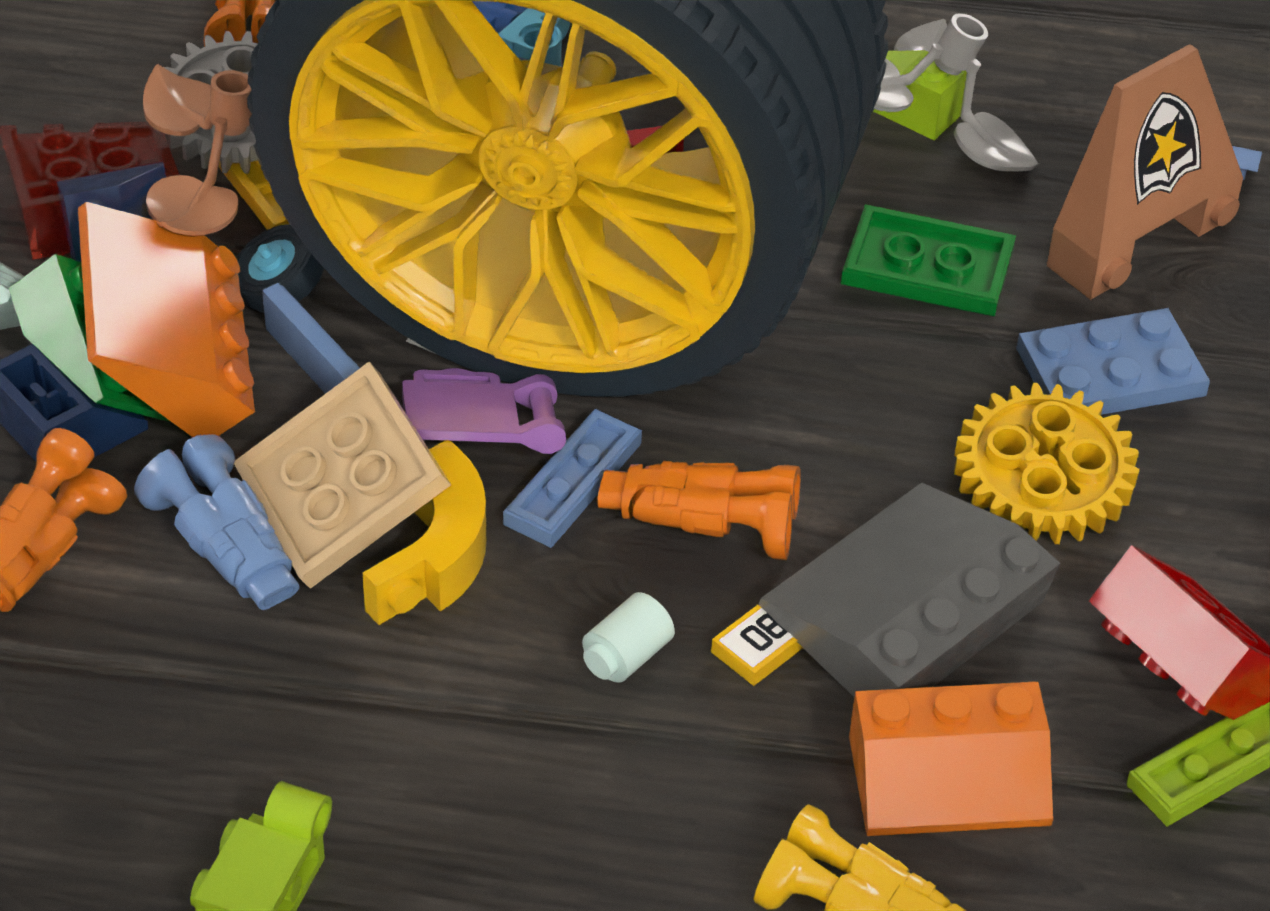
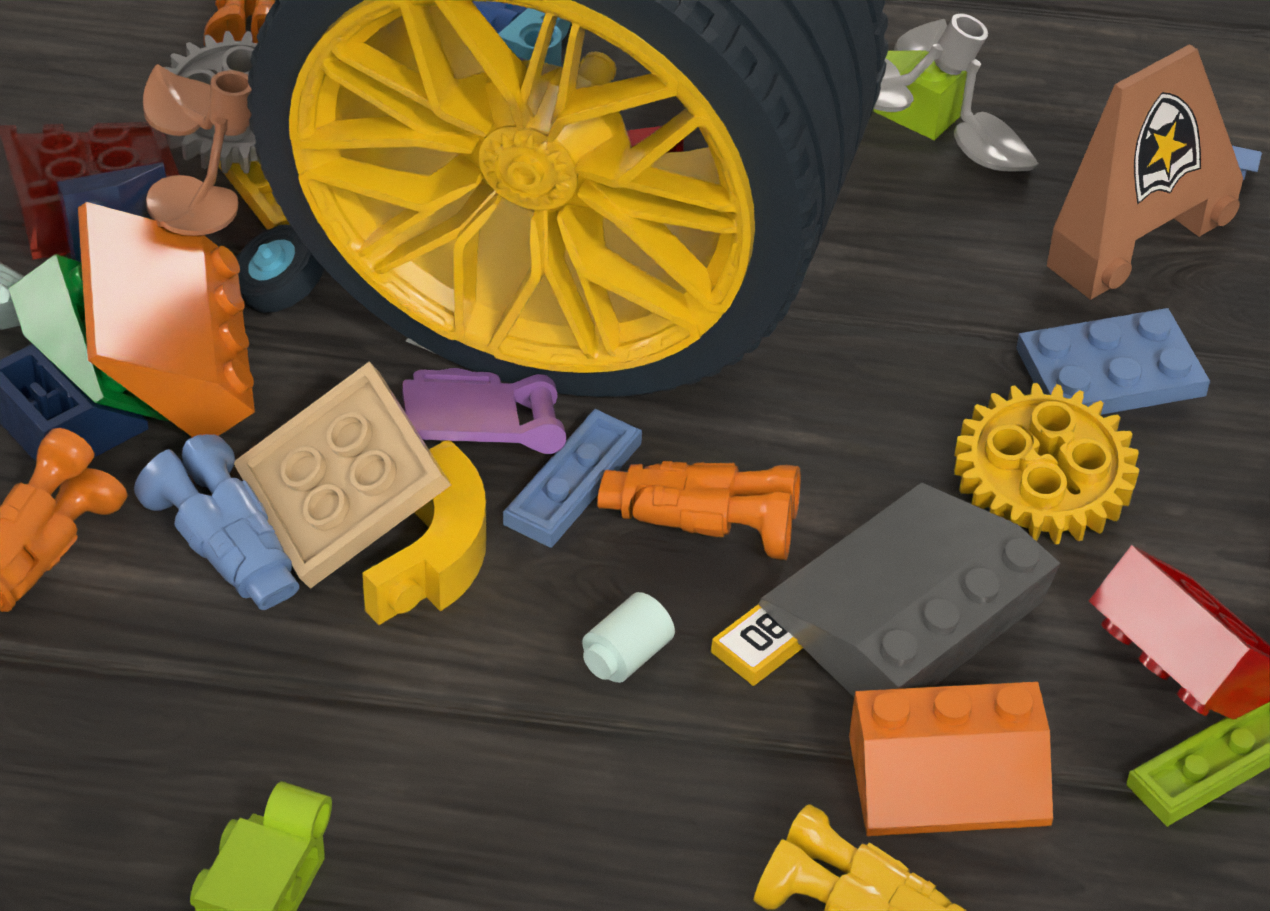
(305, 339): medium blue tile -> none
(929, 260): green tile -> none

